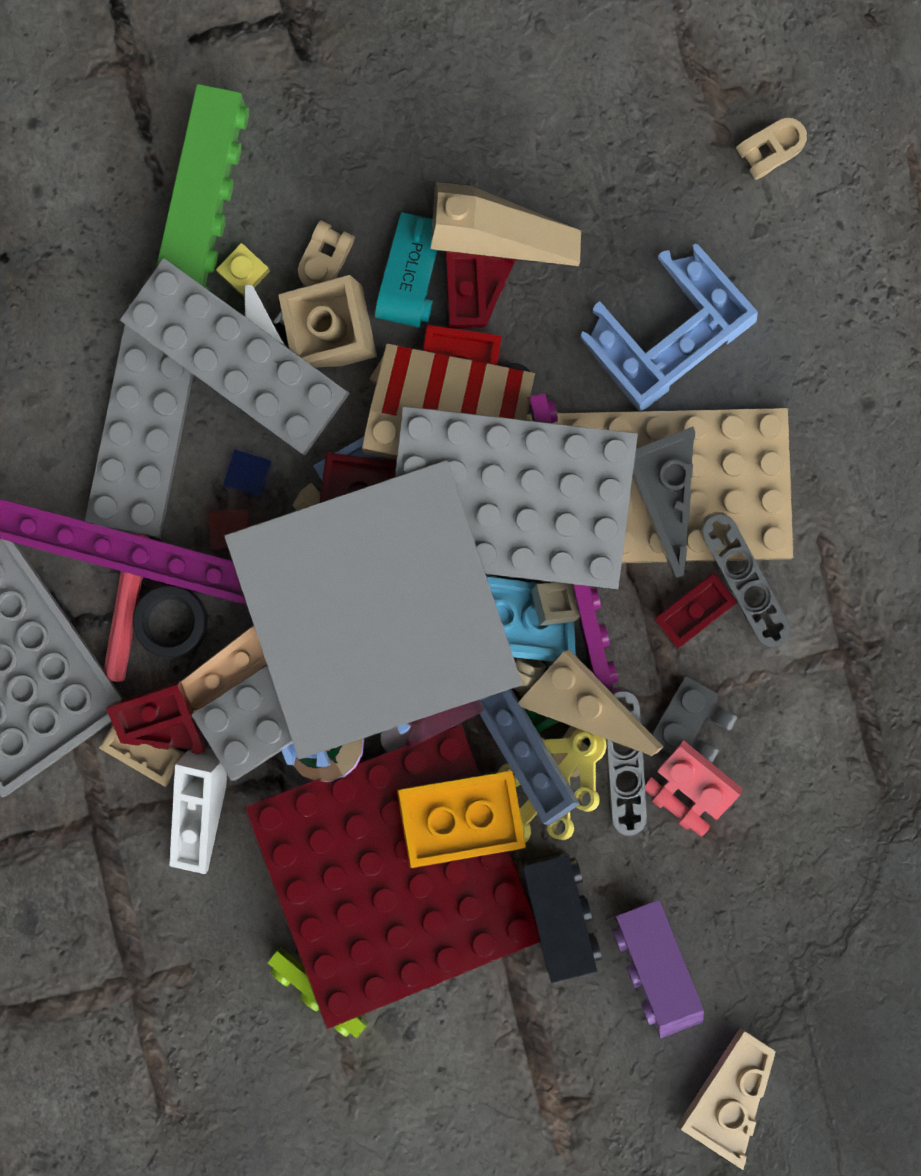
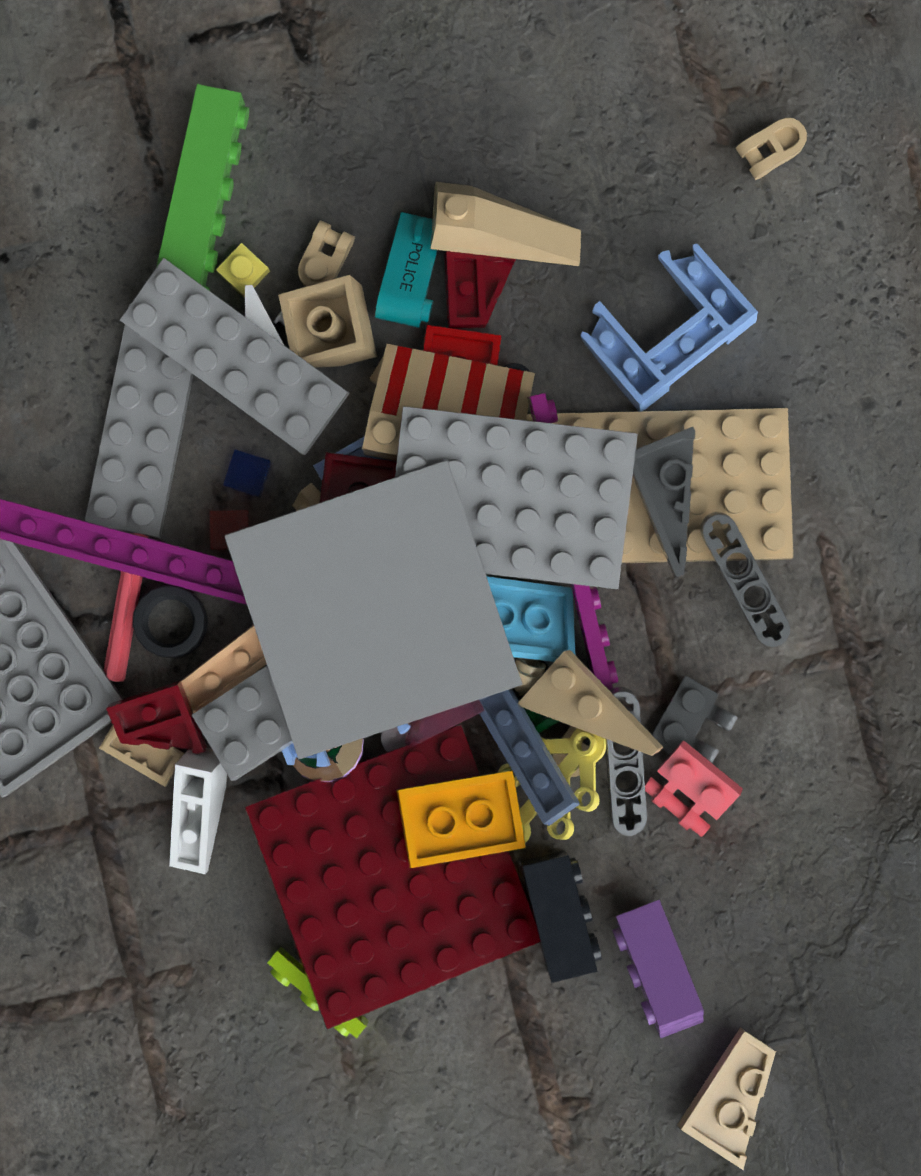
(555, 603): dark tan plate -> none
(695, 611): dark red plate -> none

